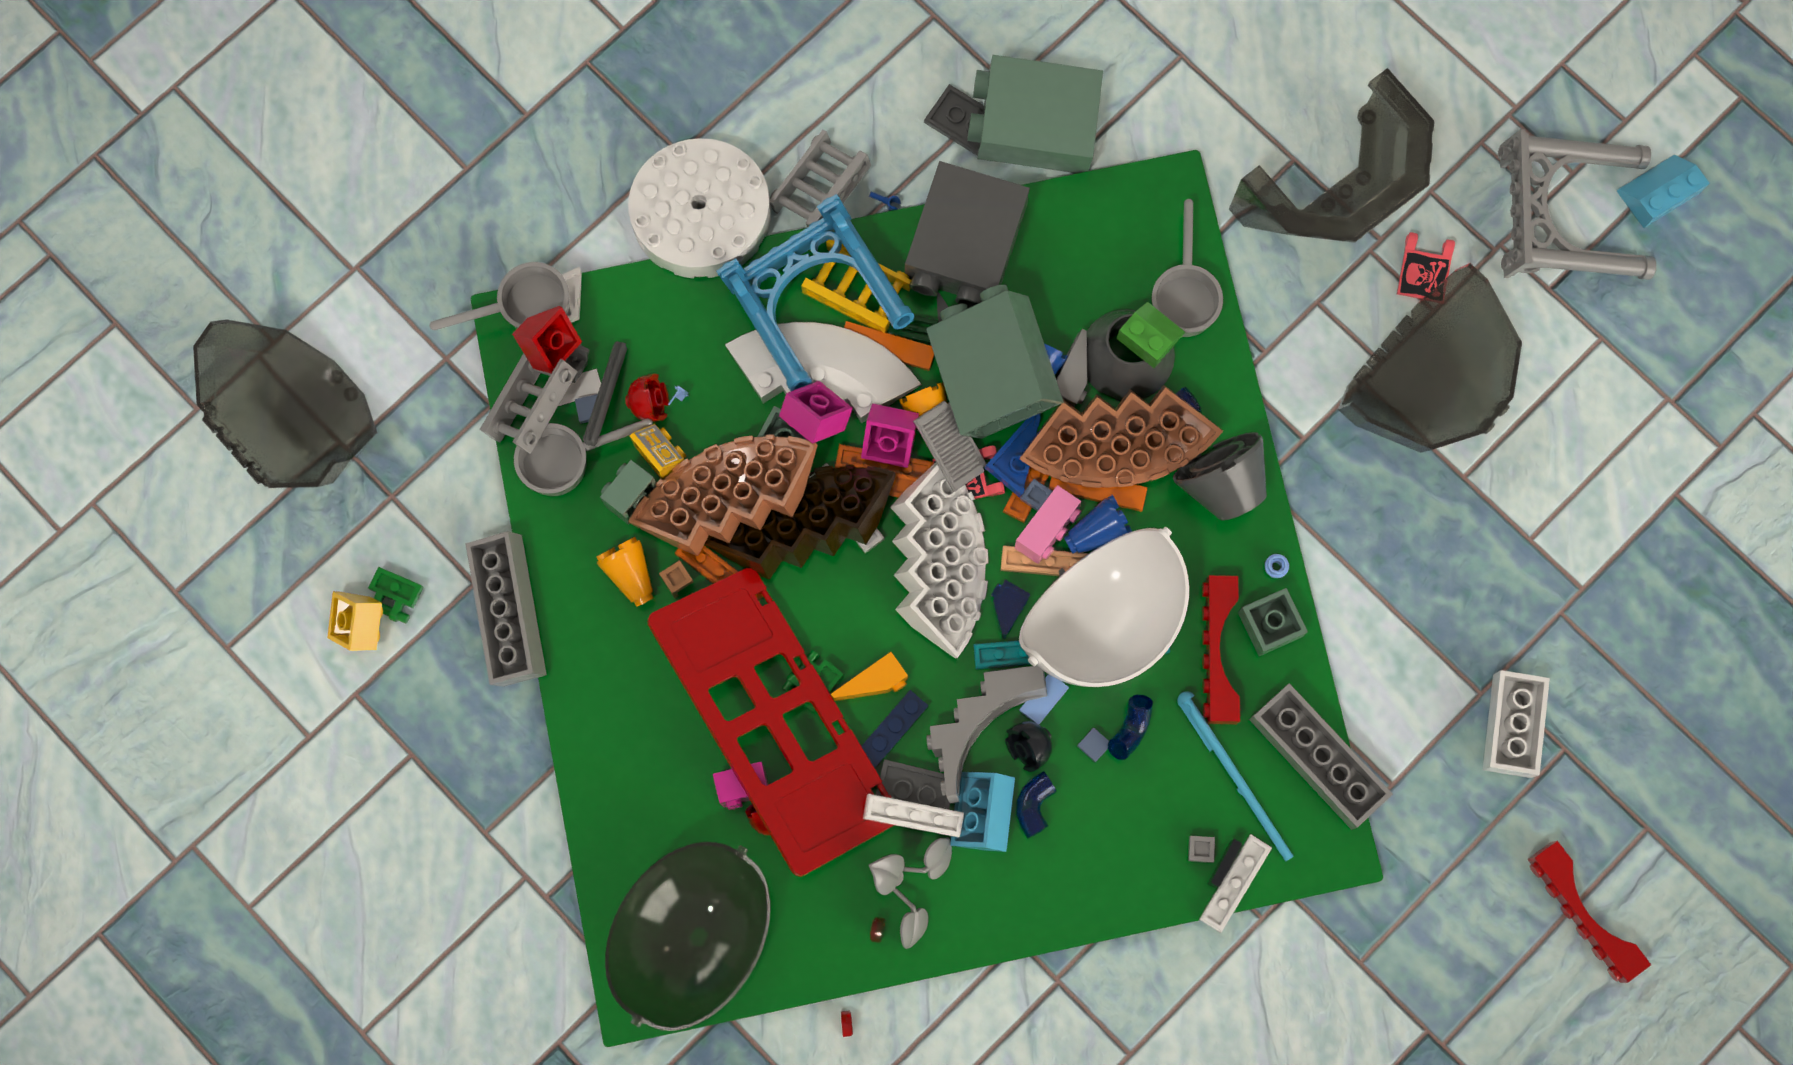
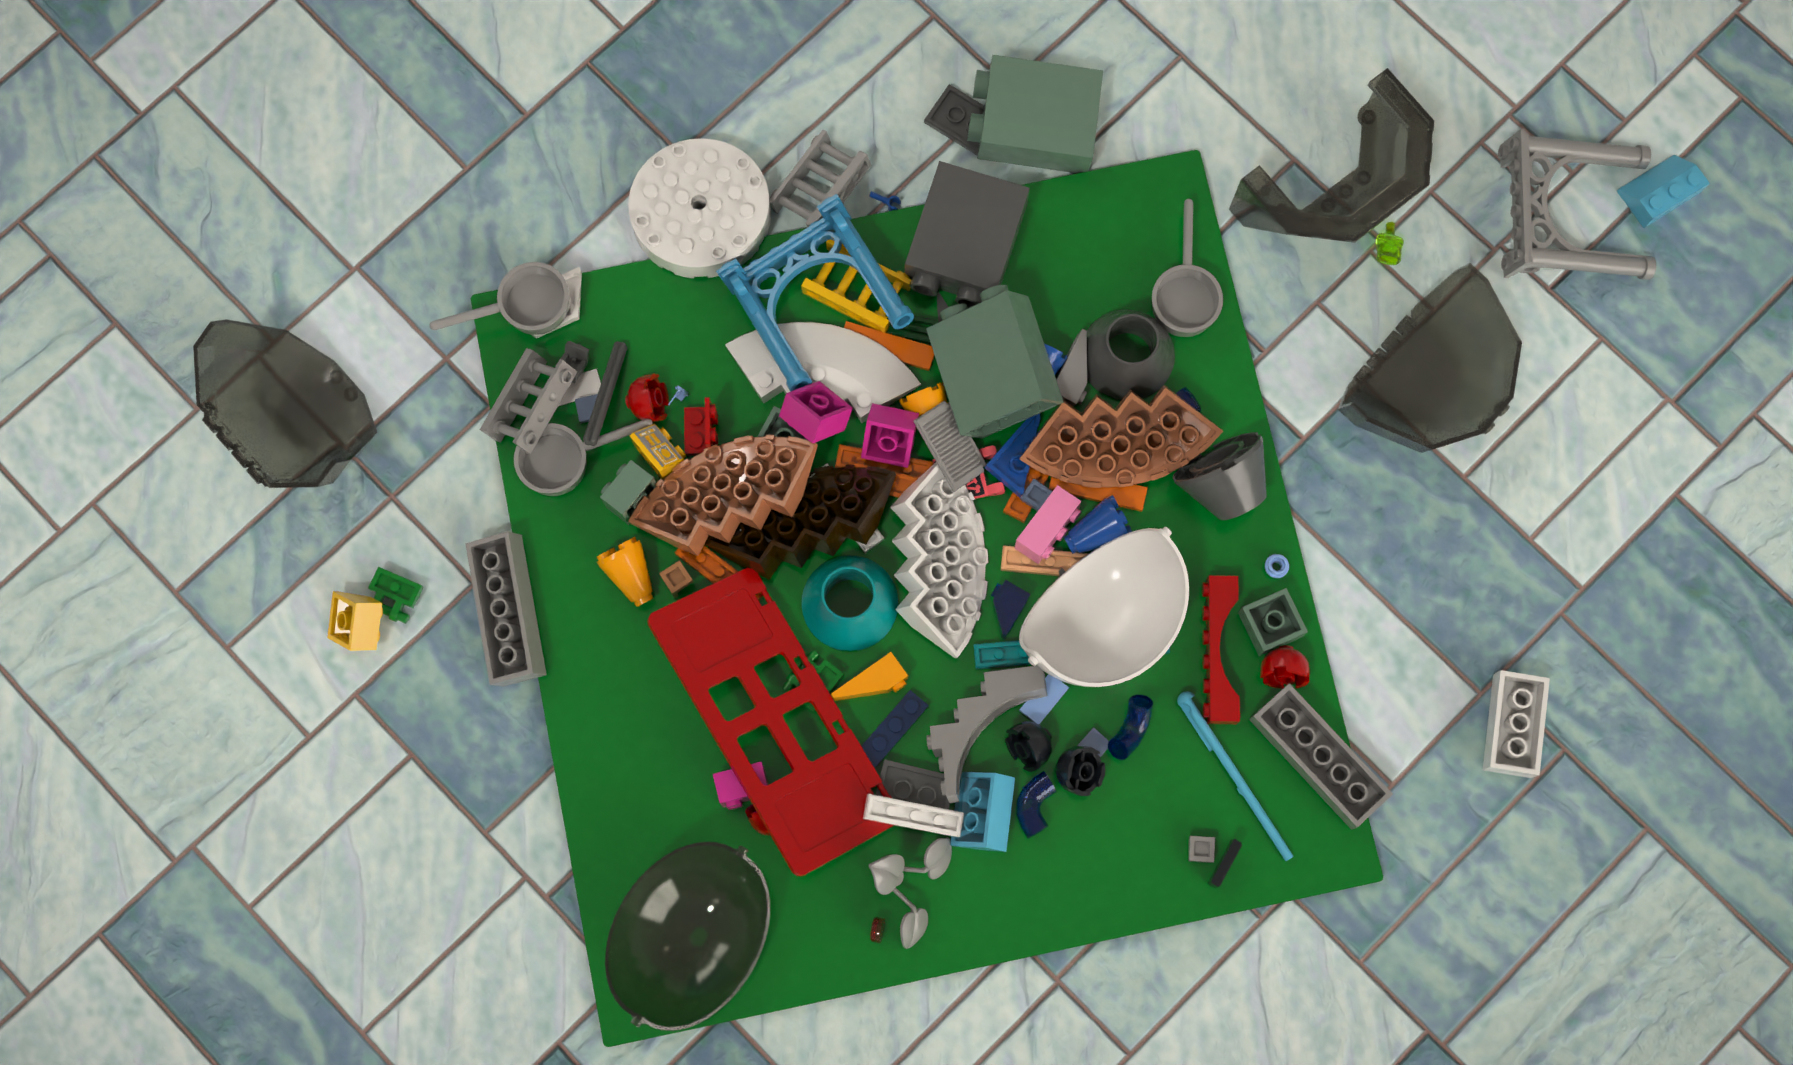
(547, 339): red slope -> none
(699, 428): none -> red bracket
(846, 1020): red tile -> none
(853, 632): none -> teal cone
(1080, 770): none -> black cylinder
(1150, 334): bright green slope -> none
(1235, 883): white tile -> none
(1285, 667): none -> red cylinder
(1389, 246): none -> clear neon green piece
(1423, 270): flag -> none
(1556, 870): red arch -> none

